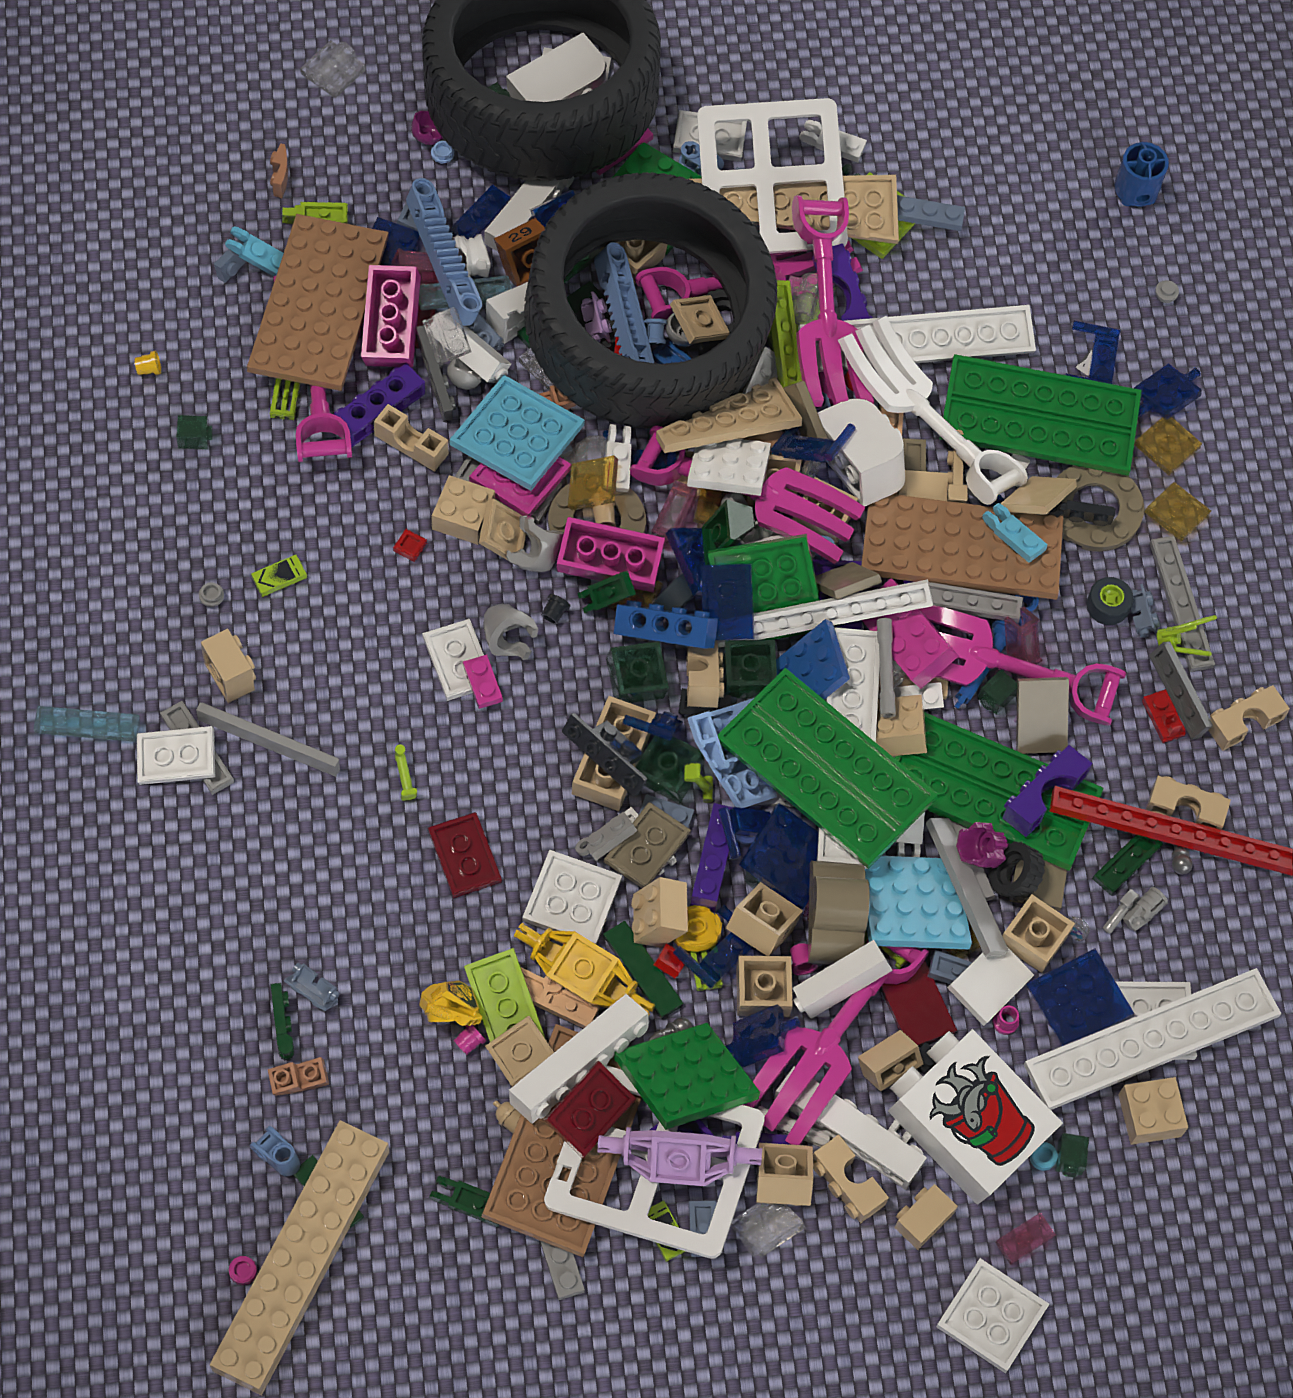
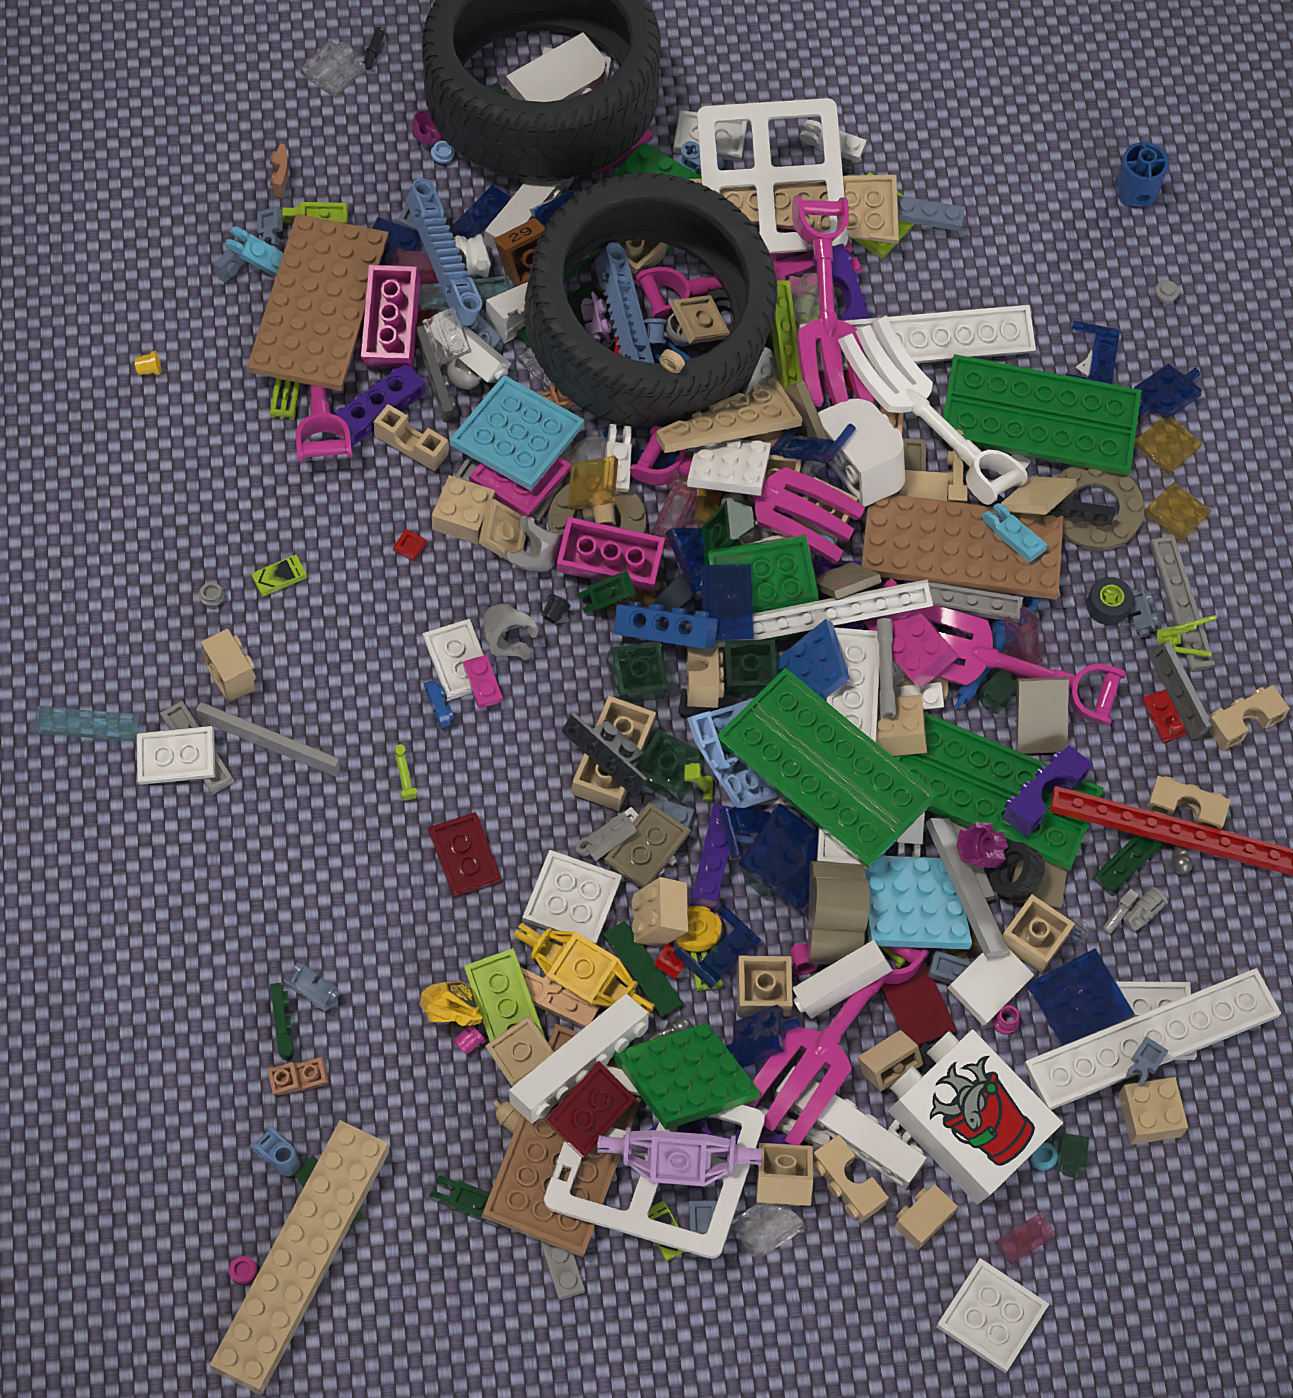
(193, 432): clear green brick -> none
(269, 224): none -> sand blue plate
(372, 51): none -> black piece
(441, 711): none -> blue plate
(662, 725): clear blue plate -> none
(671, 361): none -> tan tile
(764, 919): tan brick -> none
(1147, 1058): none -> sand blue plate

